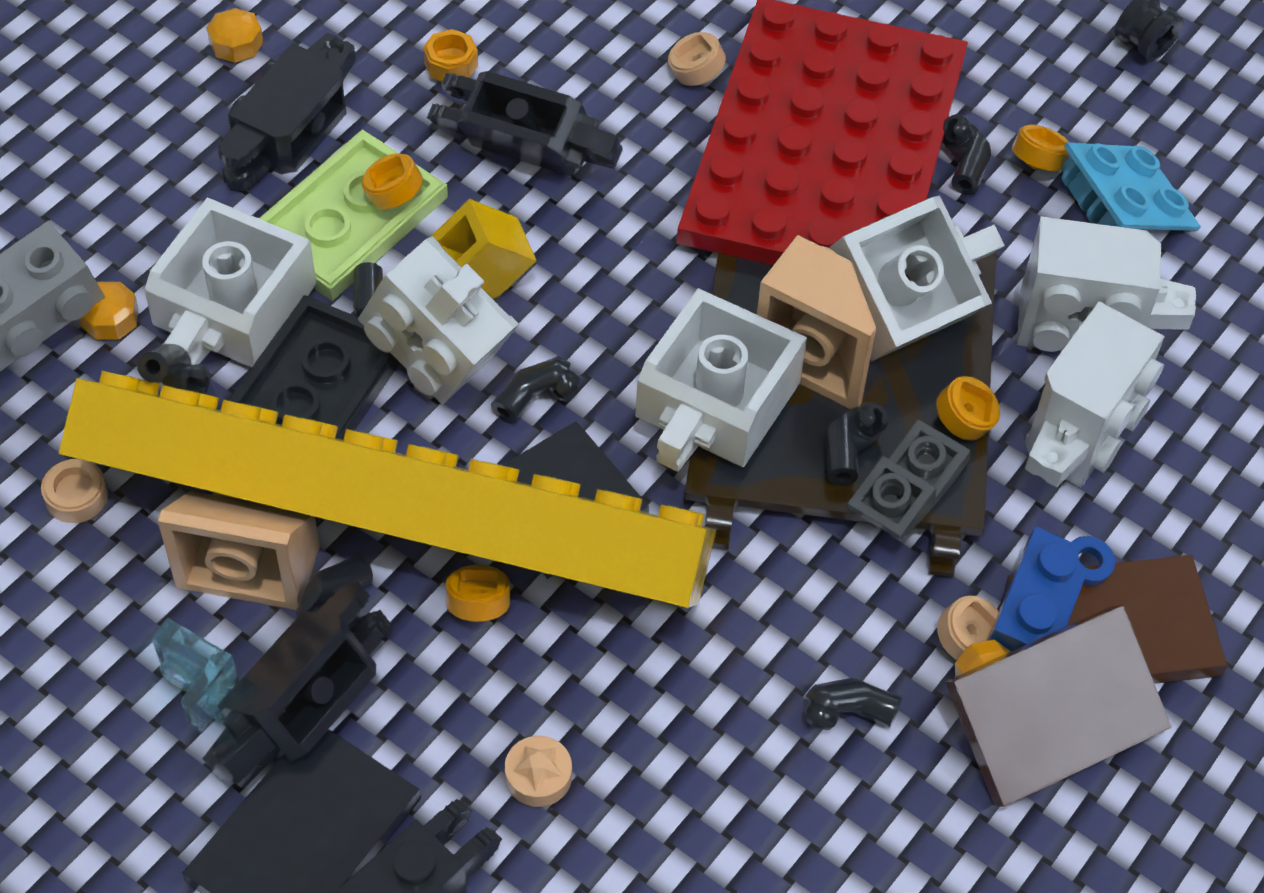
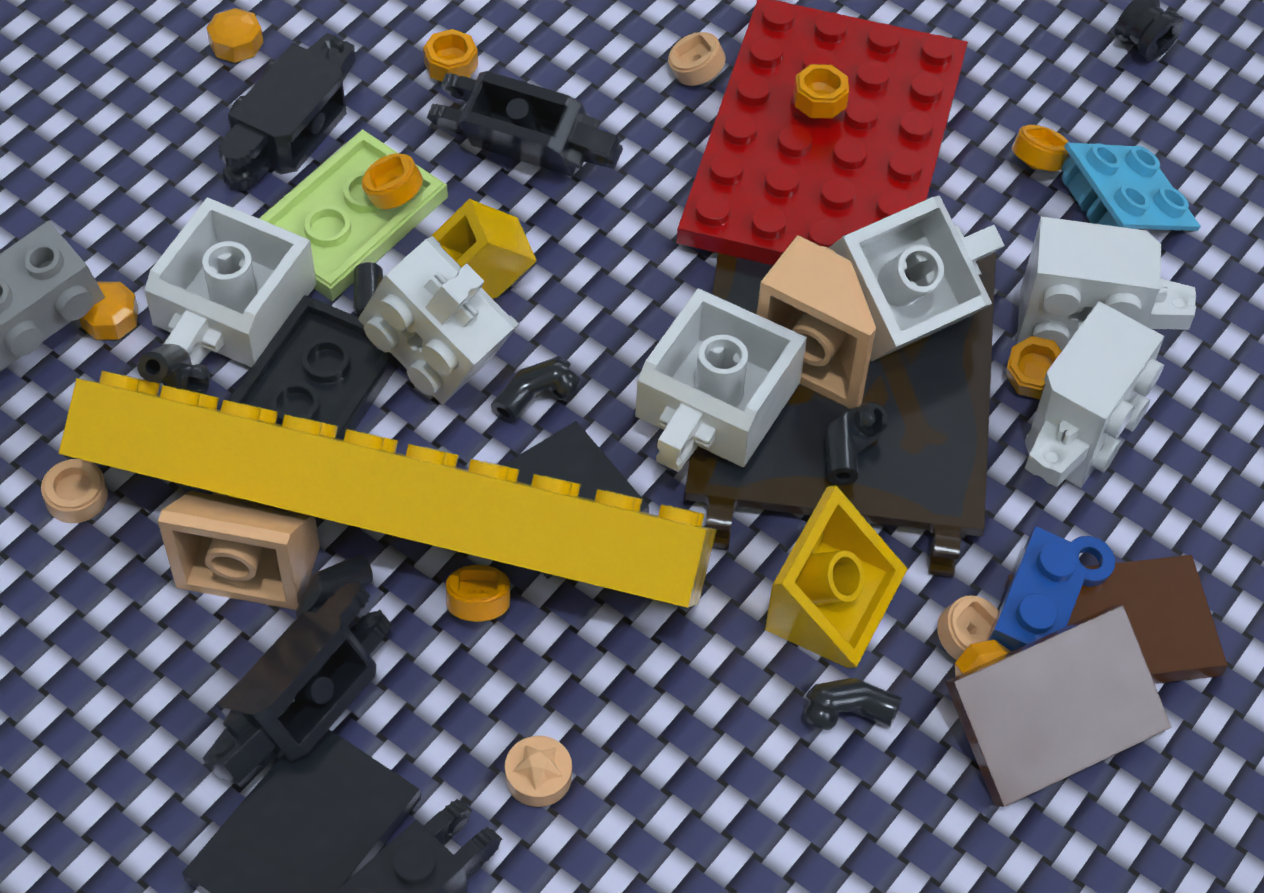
(196, 668): clear light blue bracket -> none
(821, 91): none -> light orange tile
(834, 583): none -> yellow slope
(910, 481): dark grey slope -> none
(968, 408): light orange tile -> none
(969, 150): black arm -> none
(1029, 365): none -> light orange tile

